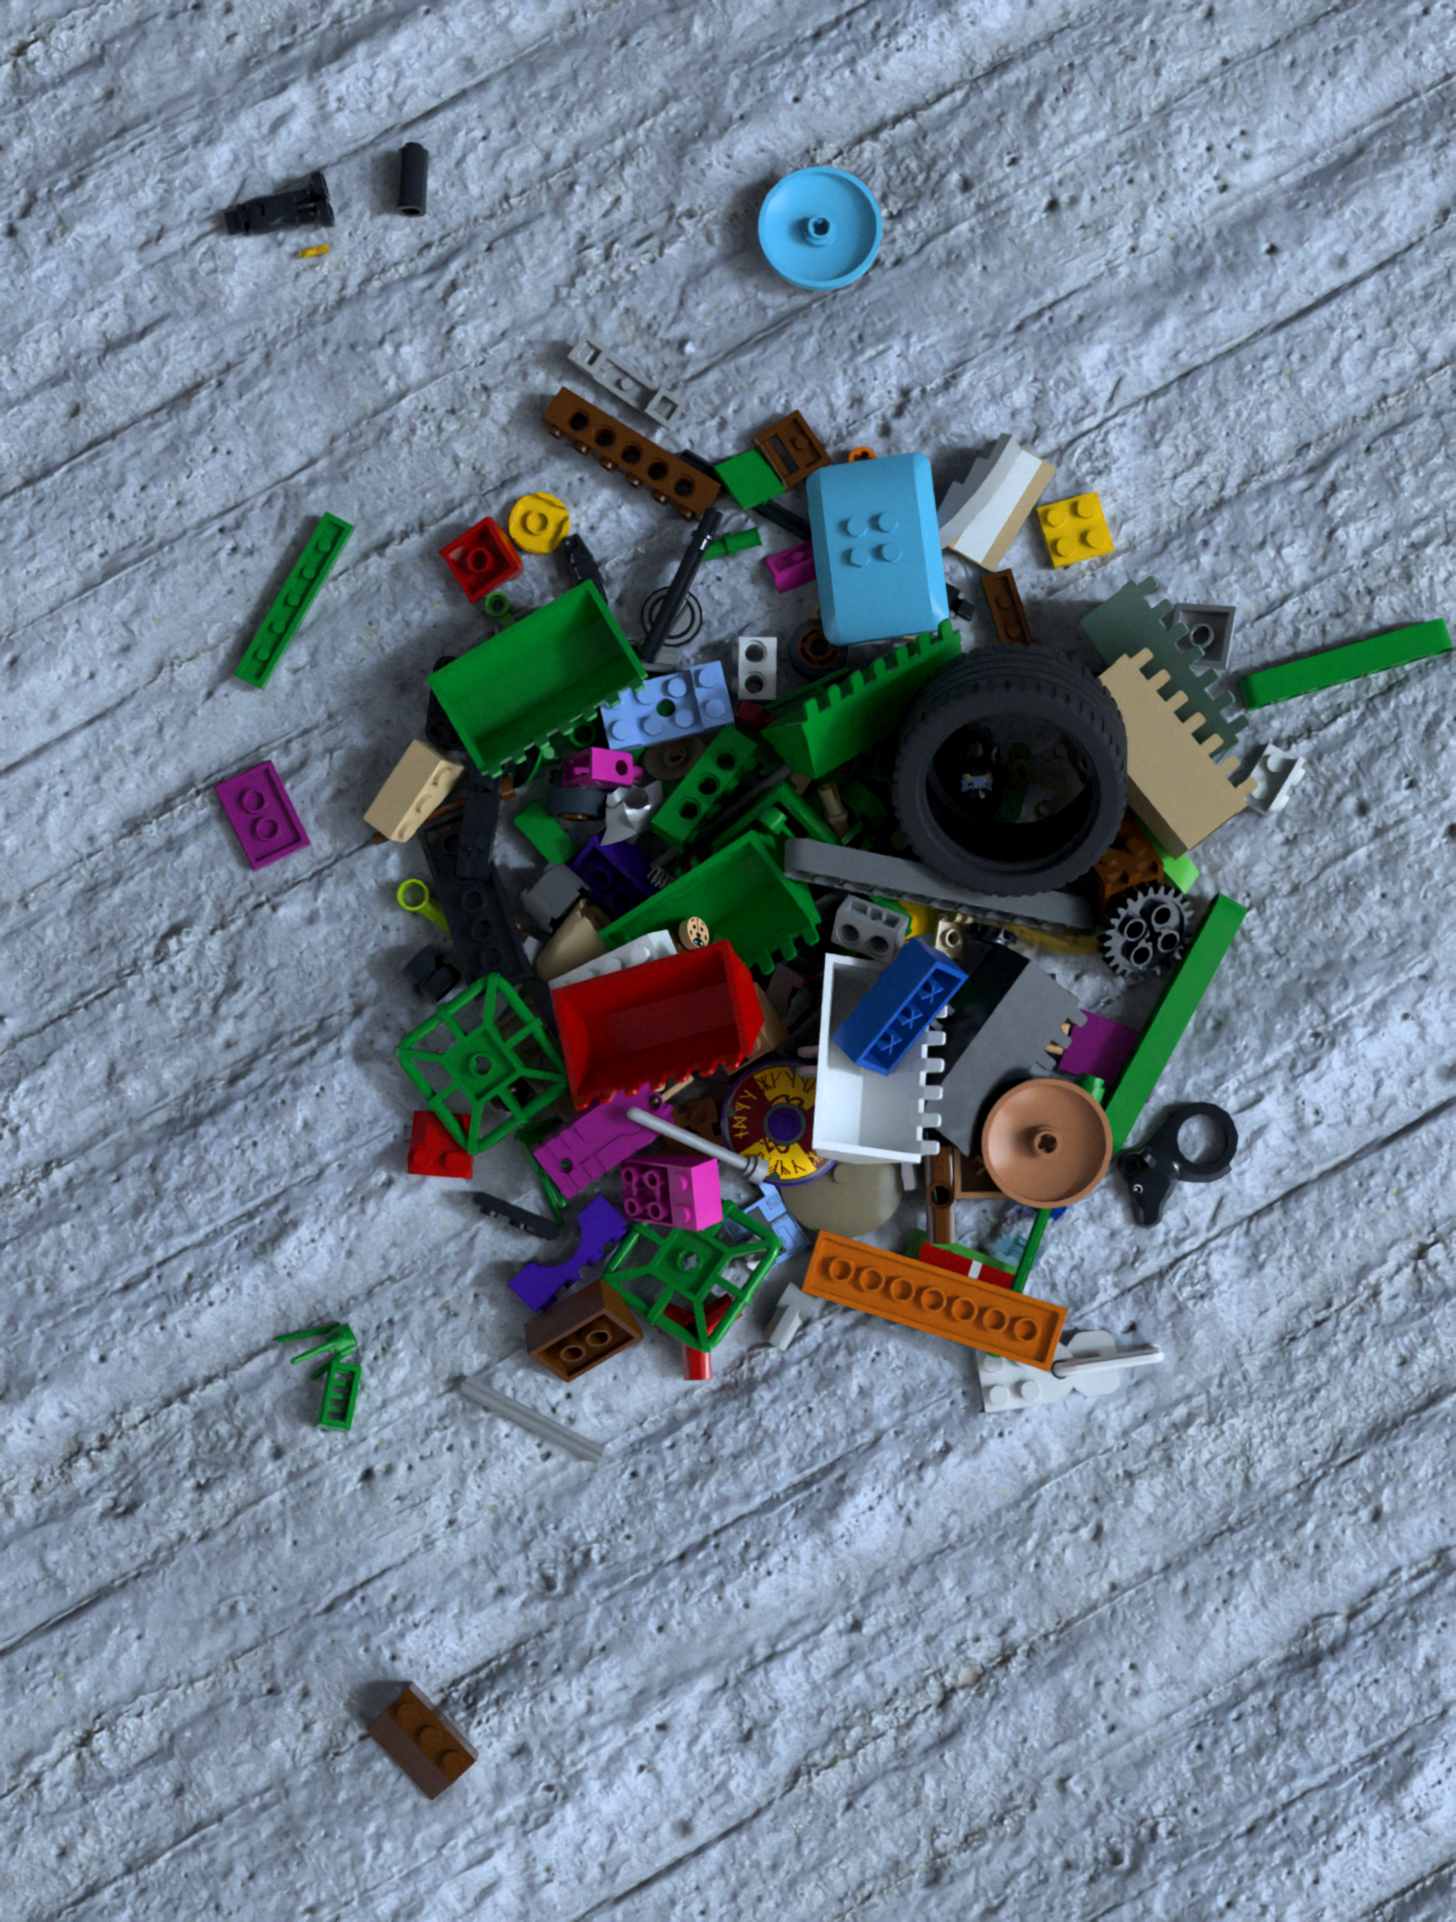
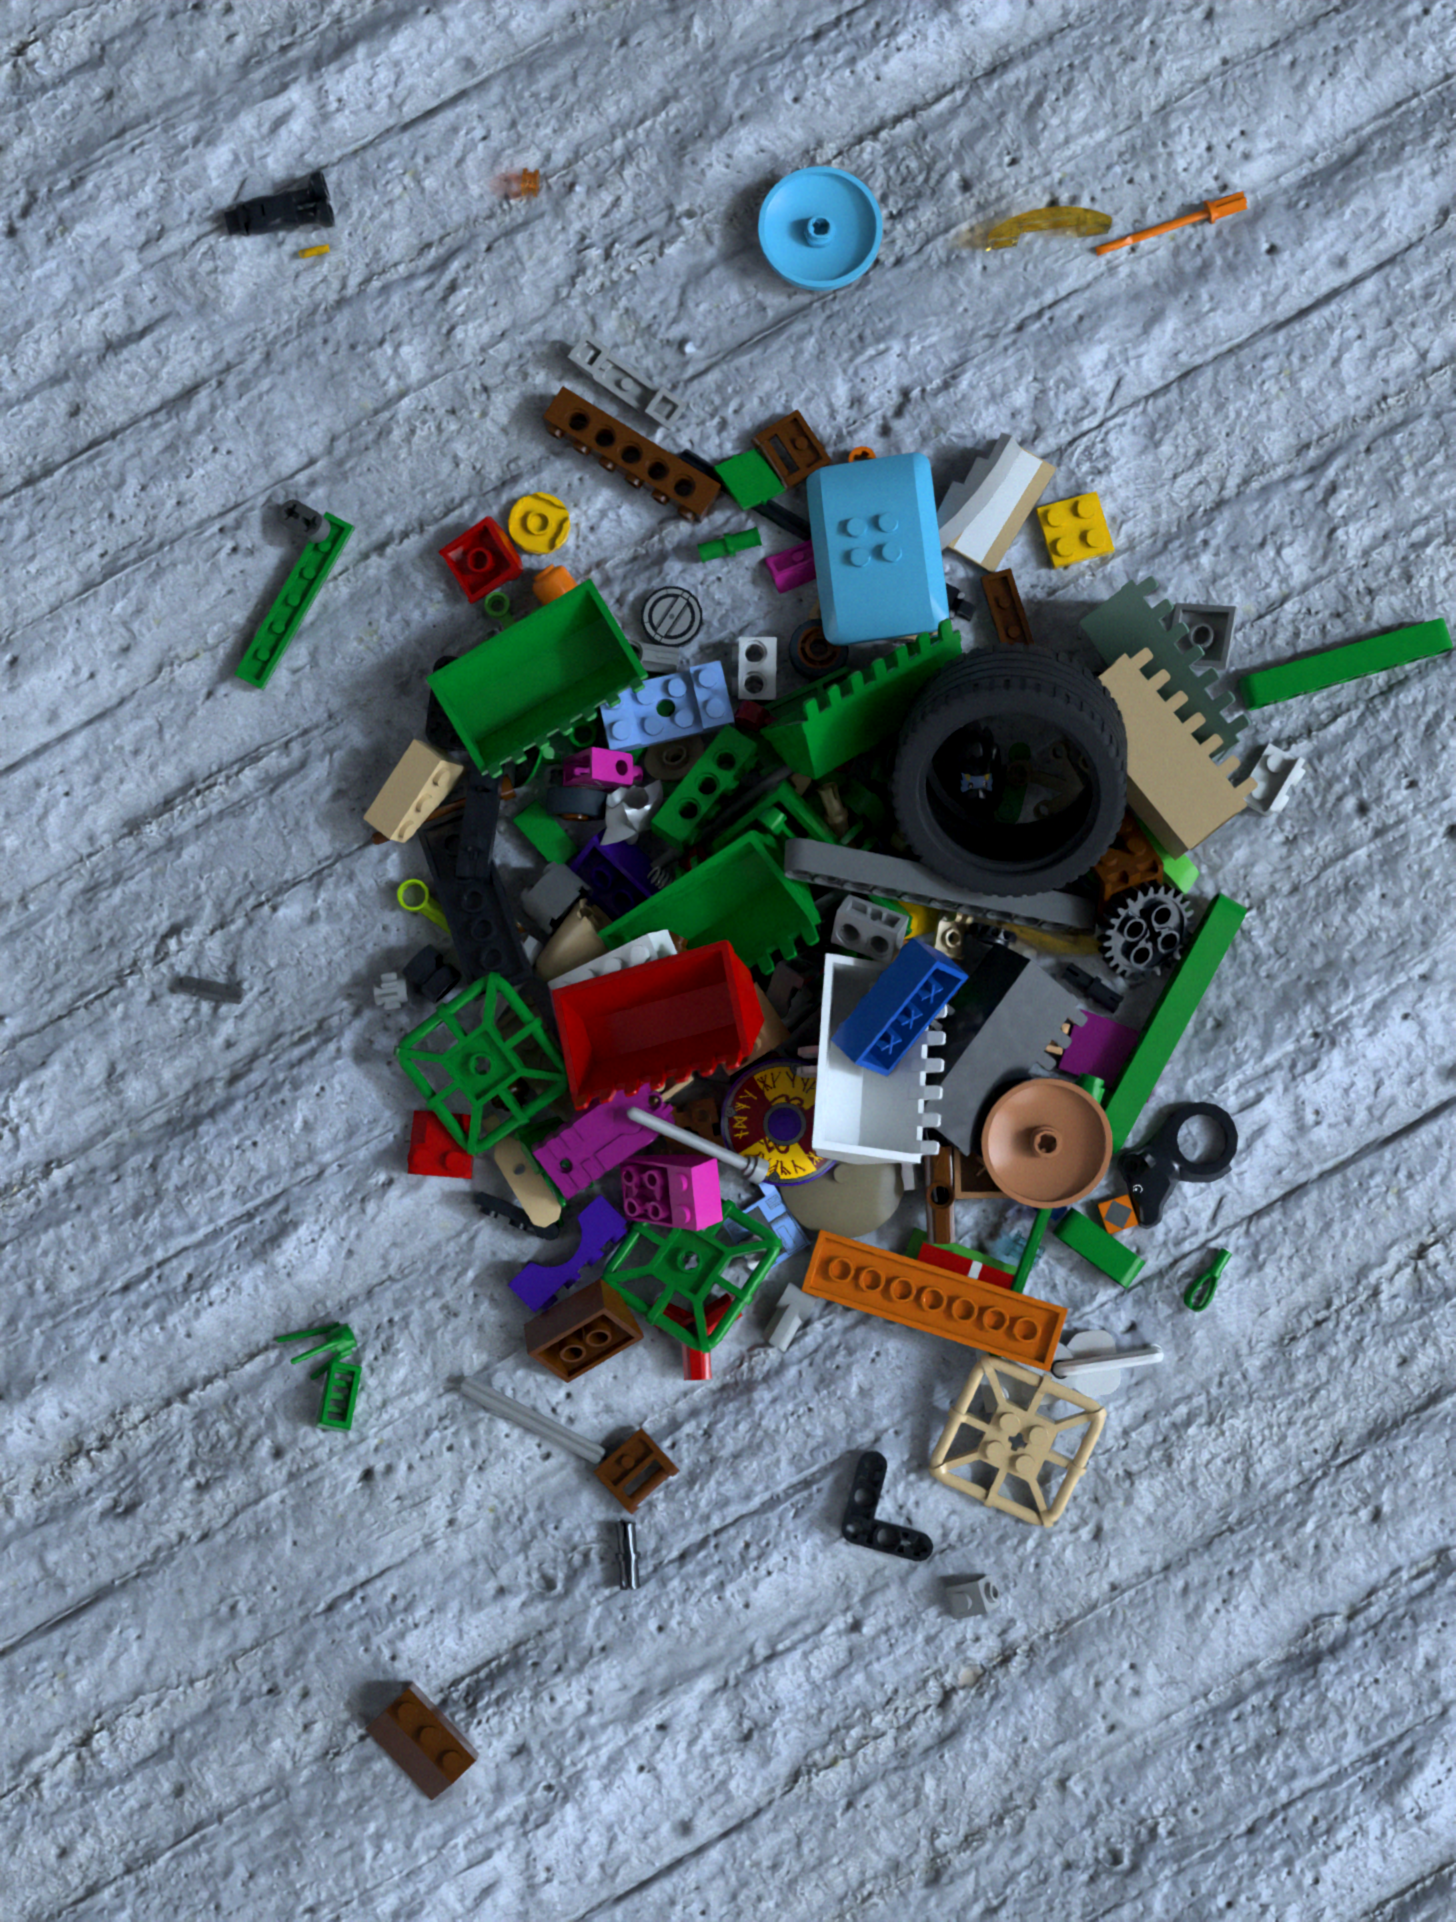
(213, 990): none -> flat silver axle
(262, 815): magenta tile -> none
(306, 517): none -> dark grey beam
(391, 991): none -> light grey gear
(412, 180): black brick -> none
(529, 1188): none -> tan piece
(530, 182): none -> clear orange bush
(552, 583): none -> orange head
(582, 563): black hinge -> none
(627, 1555): none -> black pin
(628, 1462): none -> reddish brown plate
(680, 585): black axle -> none
(693, 933): light nougat tile -> none
(867, 1513): none -> black beam
(973, 1597): none -> light grey bracket
(1024, 1460): none -> tan plate
(1087, 223): none -> clear yellow slope
(1092, 987): none -> black pin
(1098, 1247): none -> green beam
(1117, 1214): none -> tile
(1211, 1272): none -> green piece
(1212, 211): none -> orange piece

